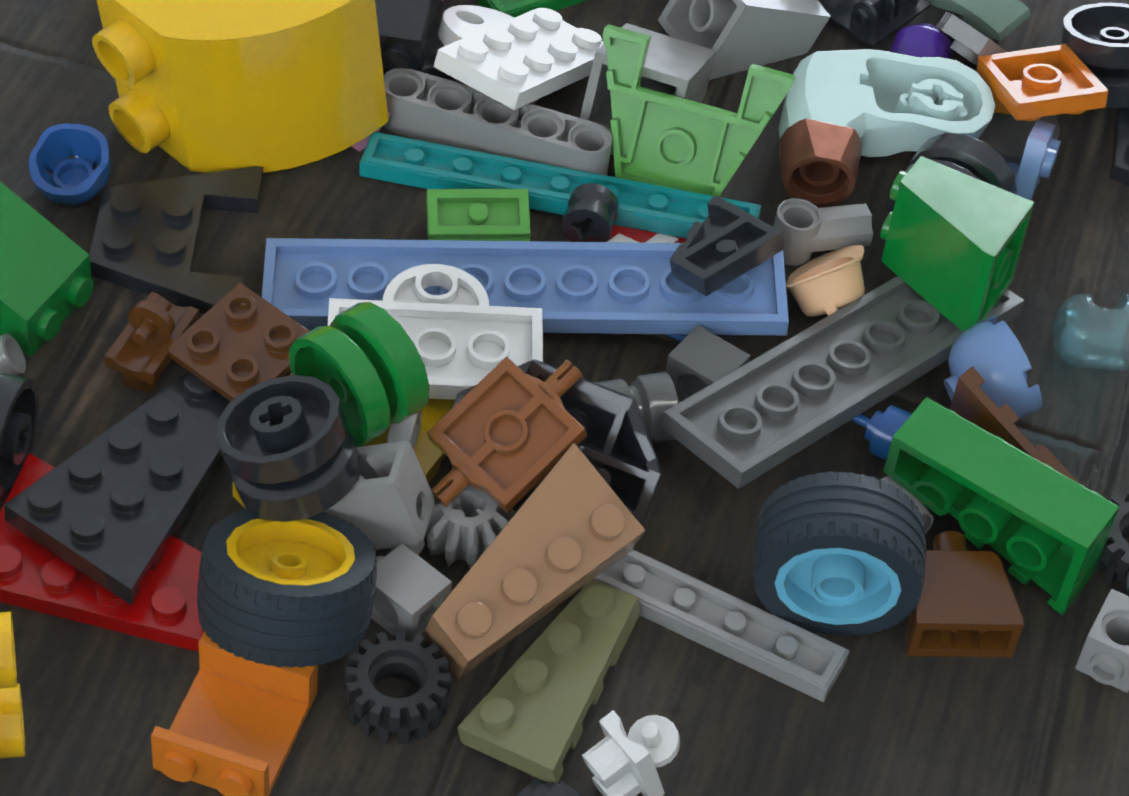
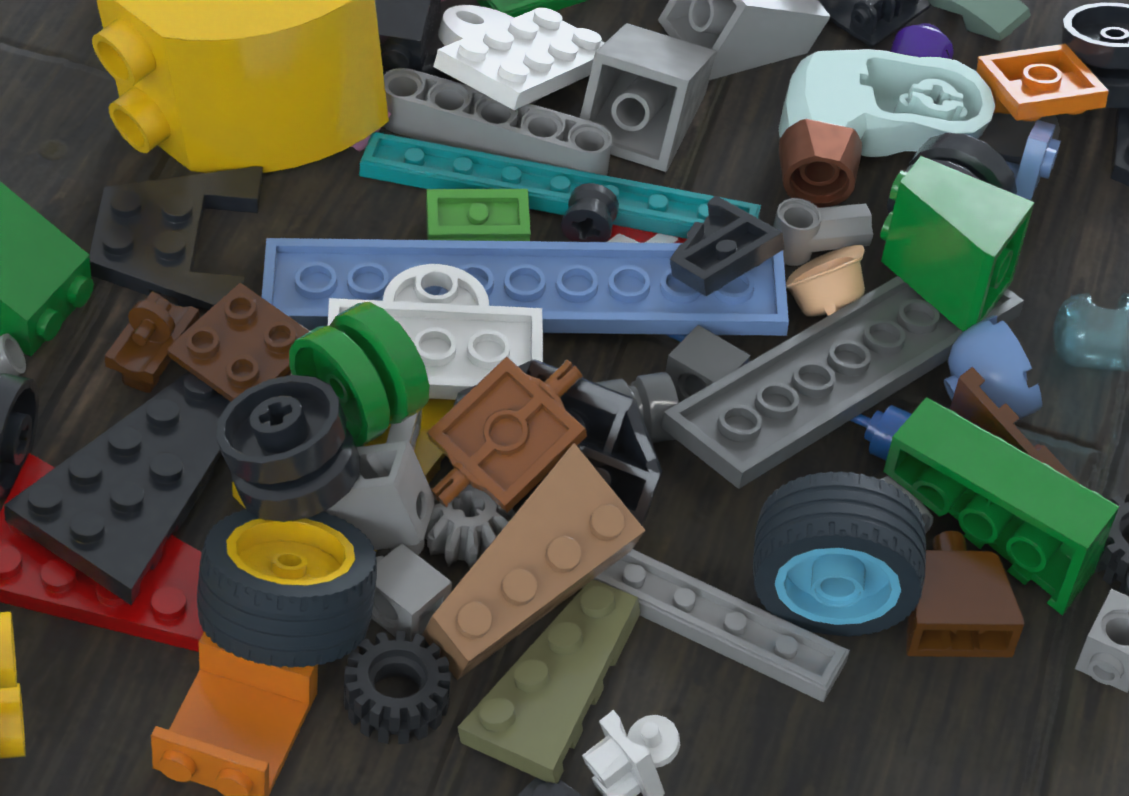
(73, 179): blue helmet -> none
(676, 139): bright green wing -> none
(967, 40): light grey wing -> none

